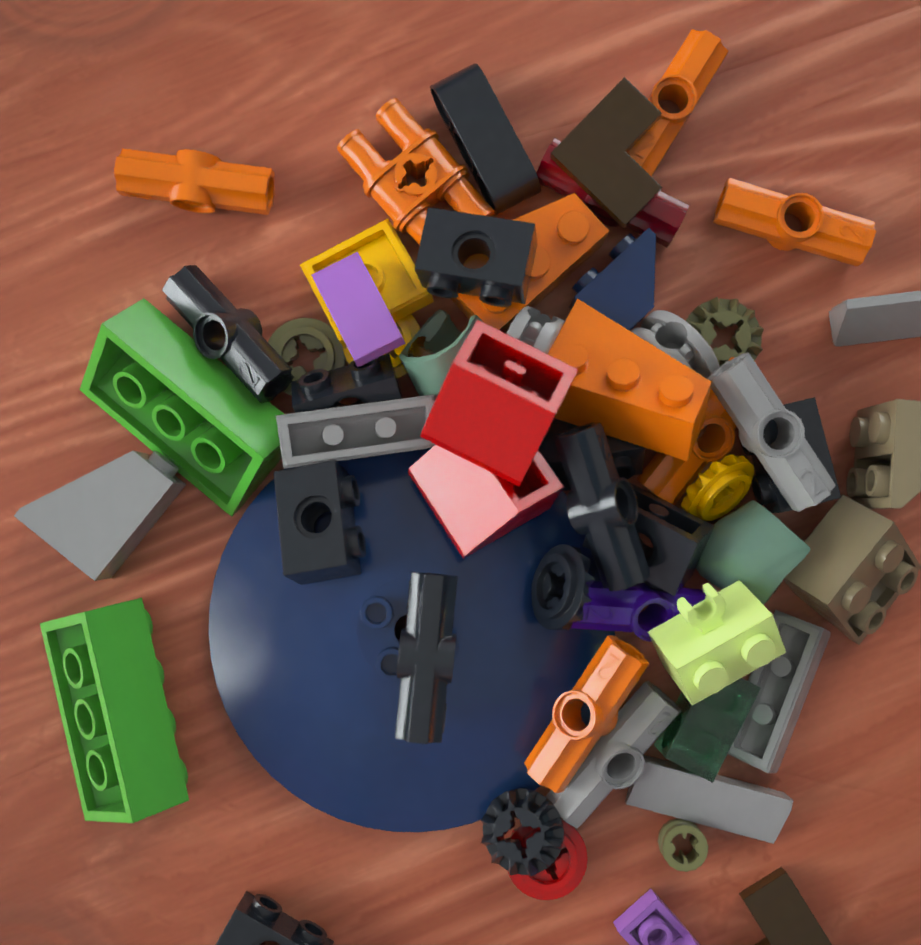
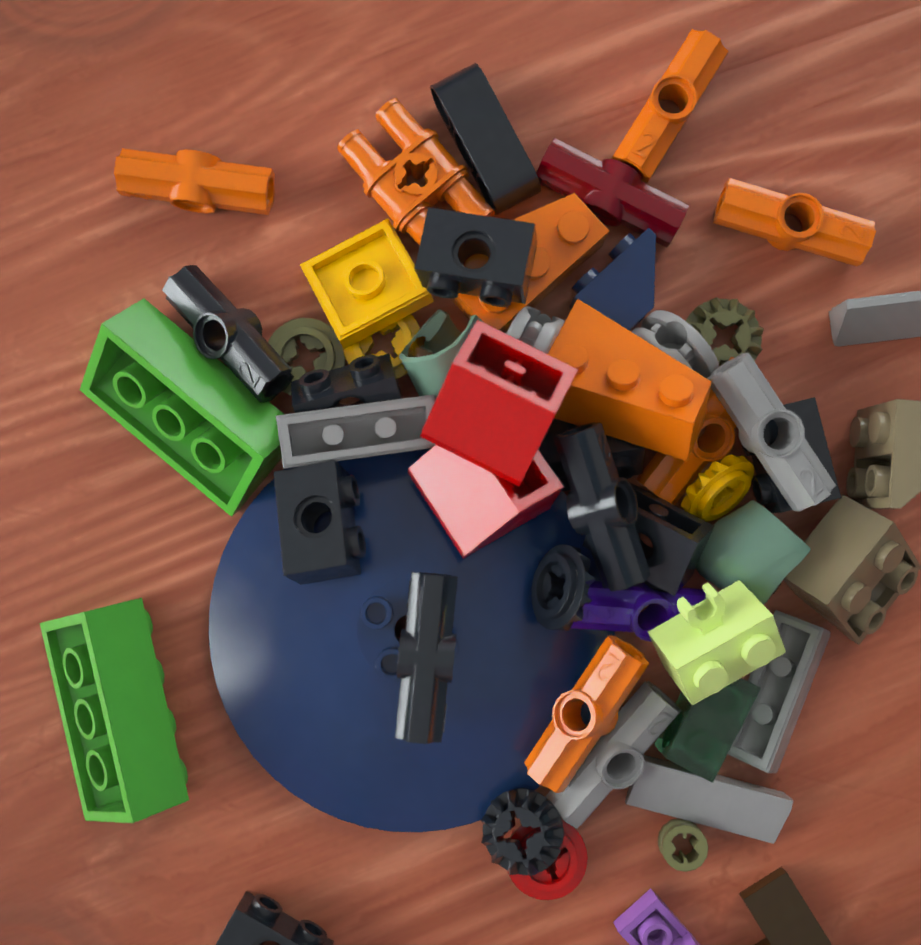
(105, 512): light grey slope -> none
(358, 309): medium lavender slope -> none
(598, 157): dark brown tile -> none

